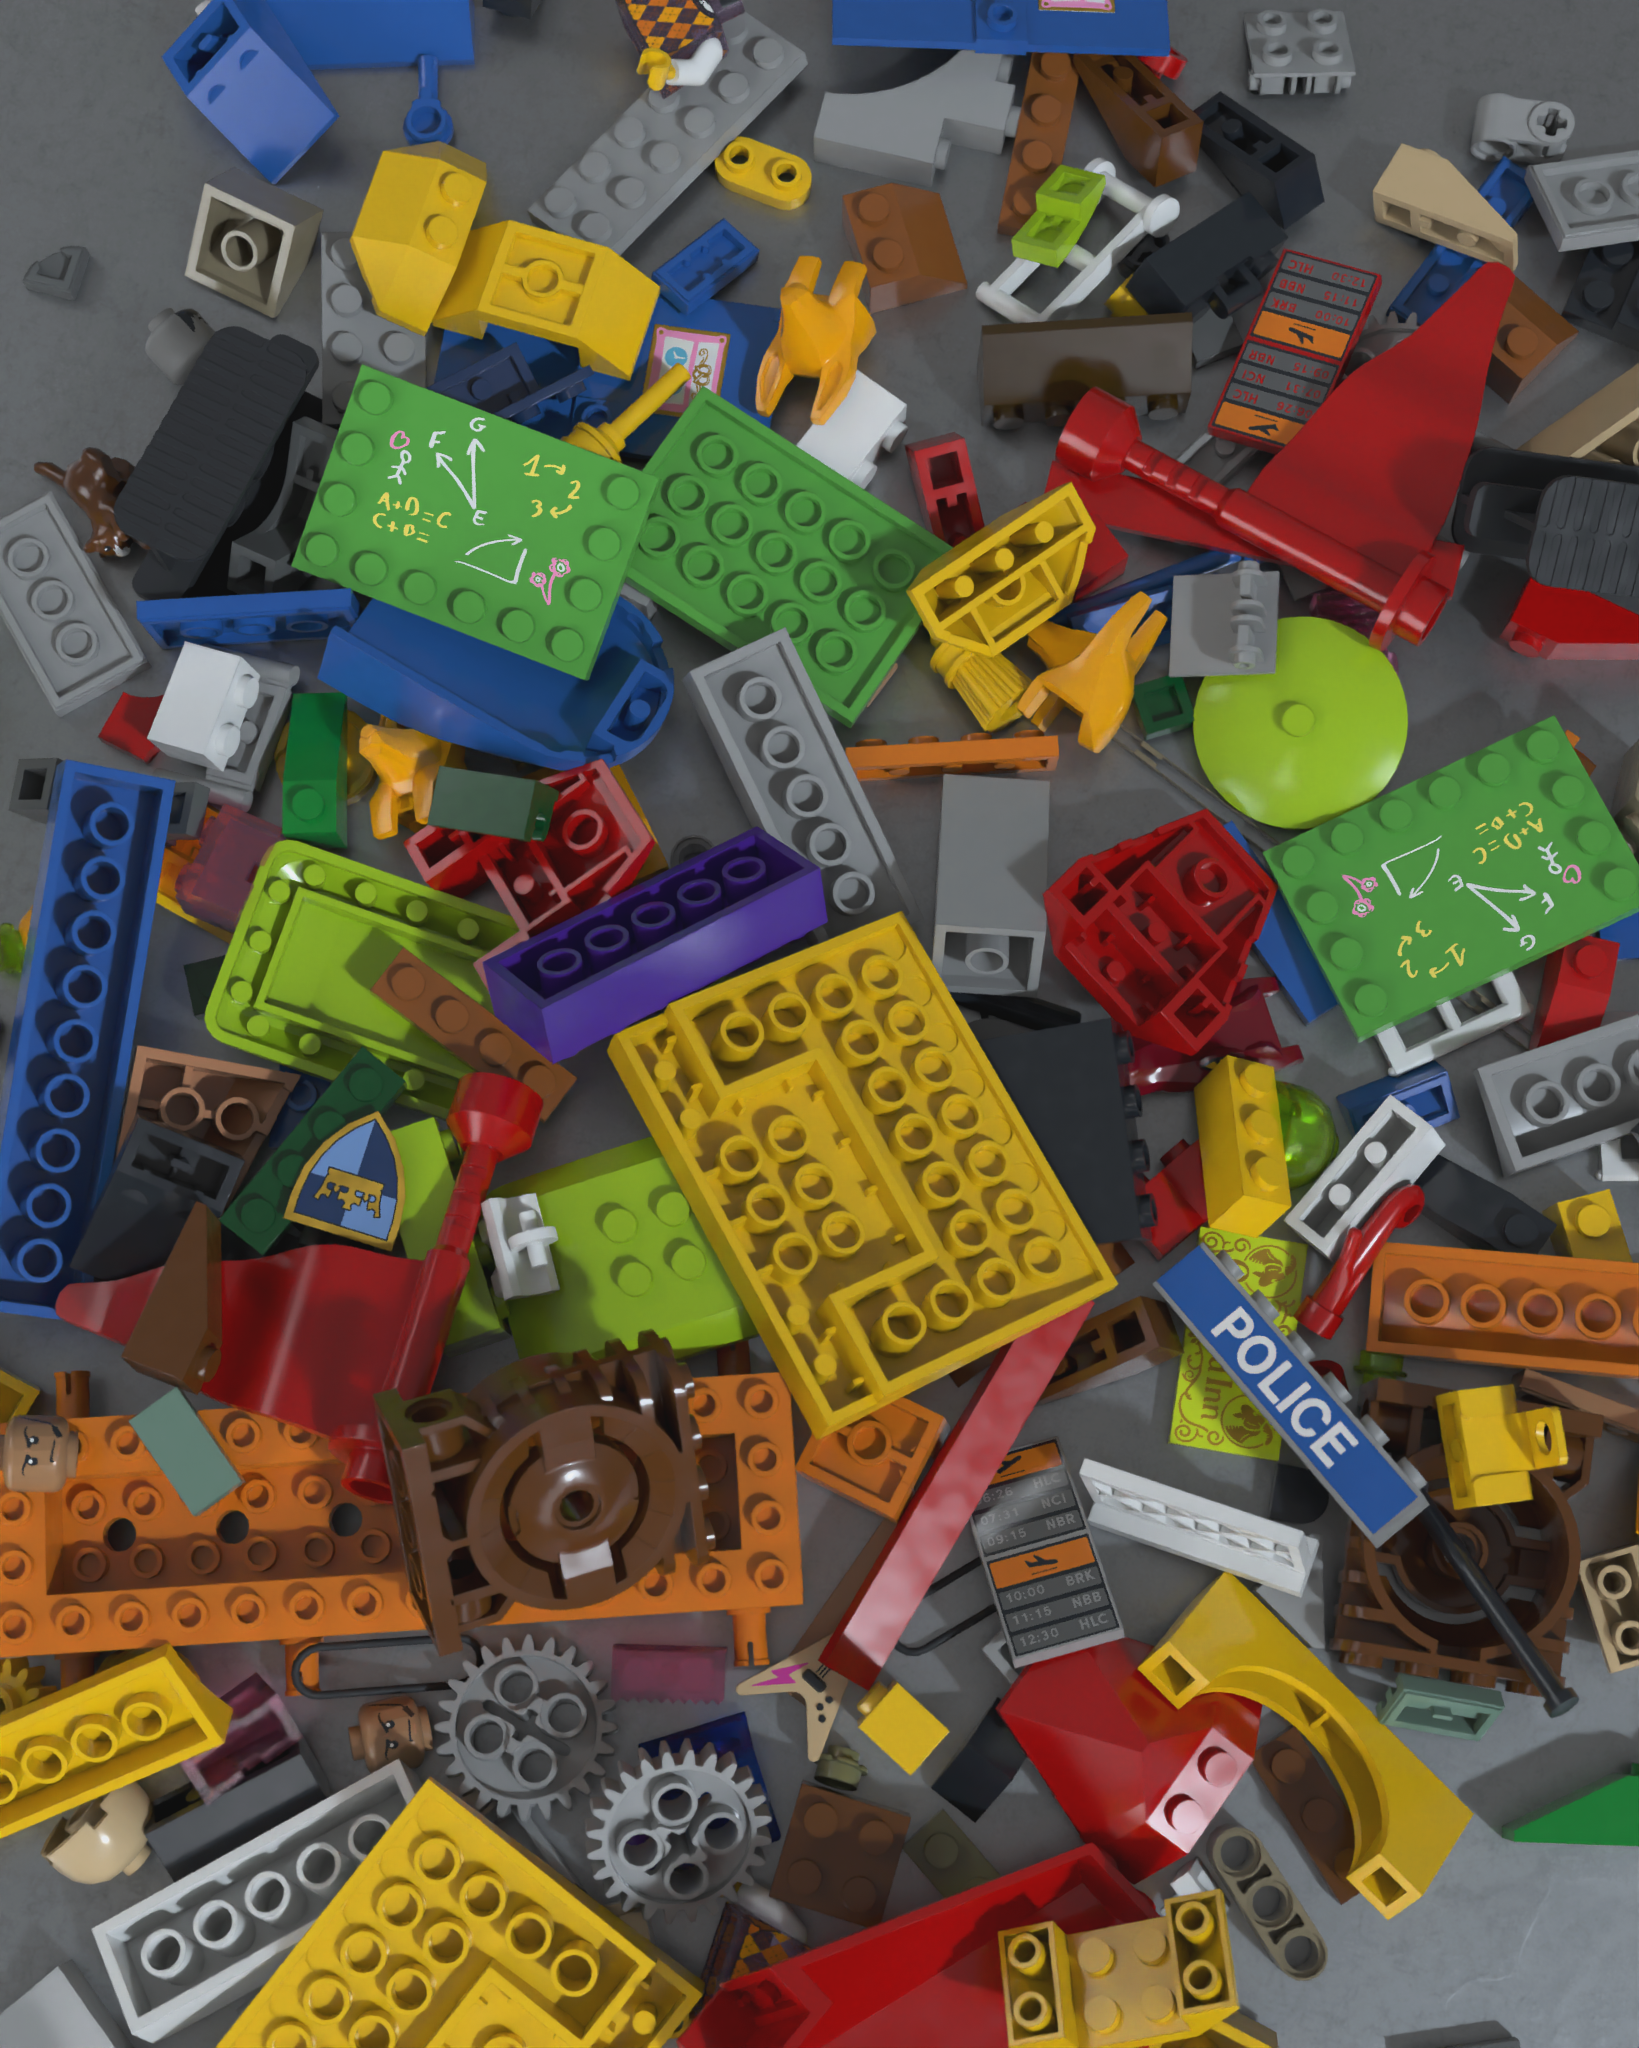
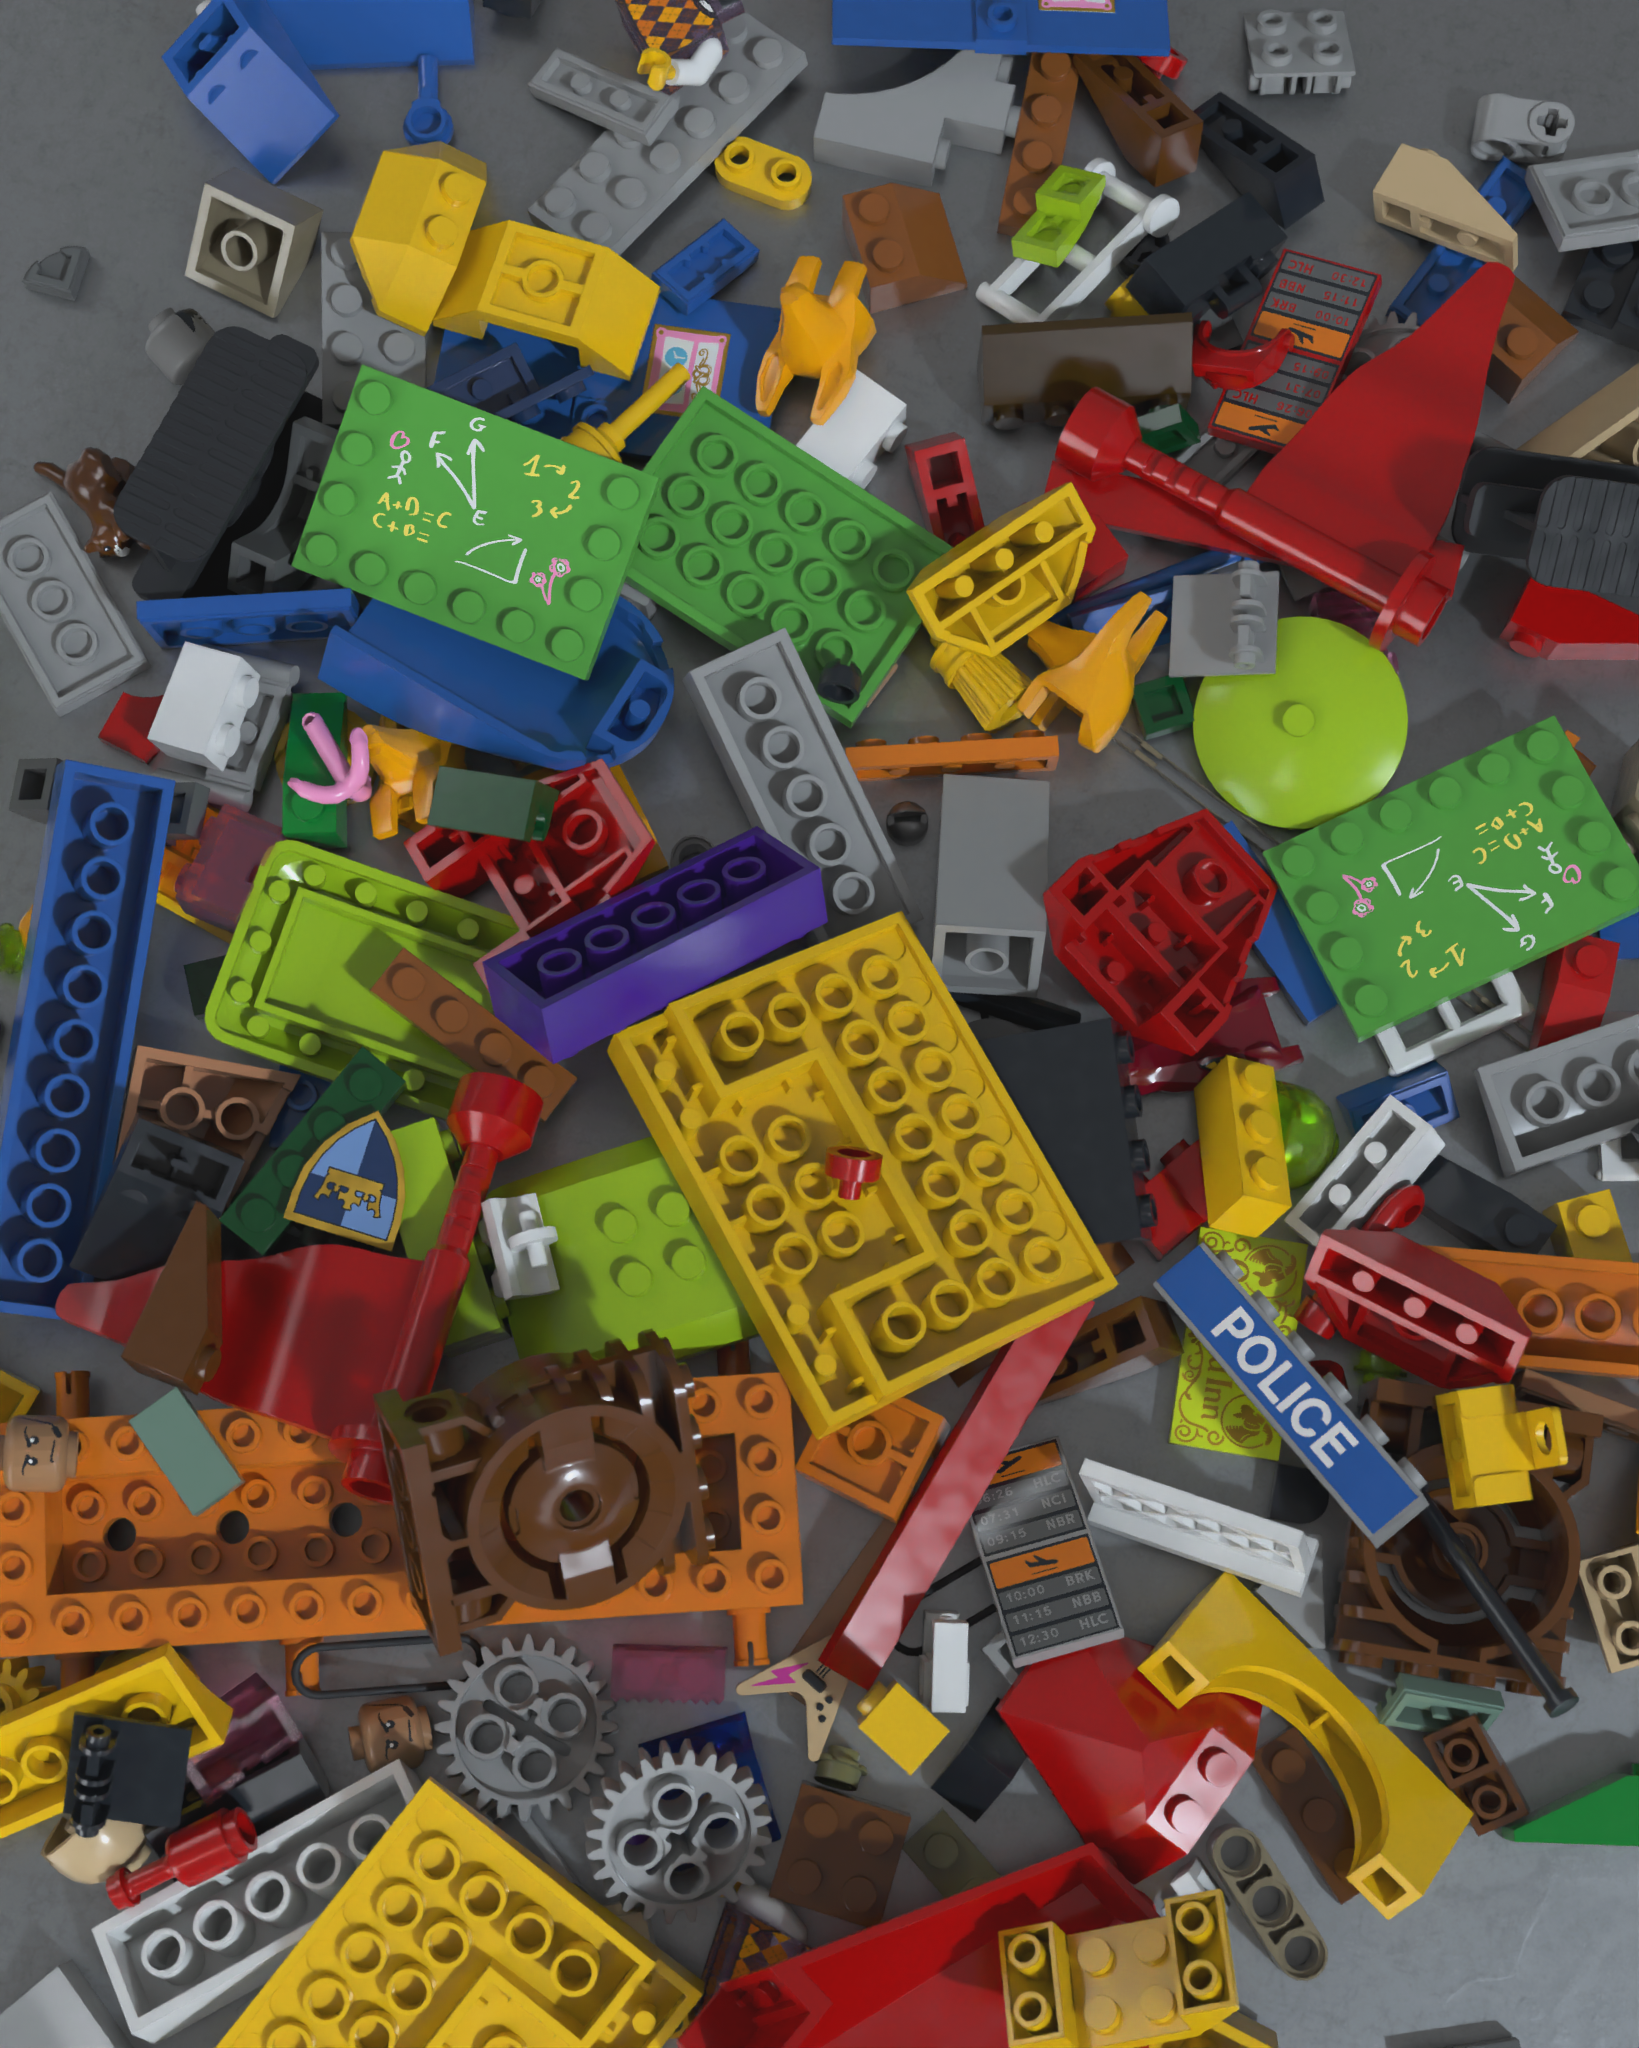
(125, 1772): none -> black hinge
(191, 1856): none -> red piece
(351, 780): none -> bright pink piece
(603, 96): none -> light grey tile
(840, 682): none -> black hinge
(852, 1168): none -> red tile
(907, 832): none -> flat silver hinge
(943, 1662): none -> white brick
(1169, 428): none -> dark green plate
(1237, 368): none -> red helmet
(1417, 1308): none -> red wedge
(1477, 1773): none -> reddish brown slope

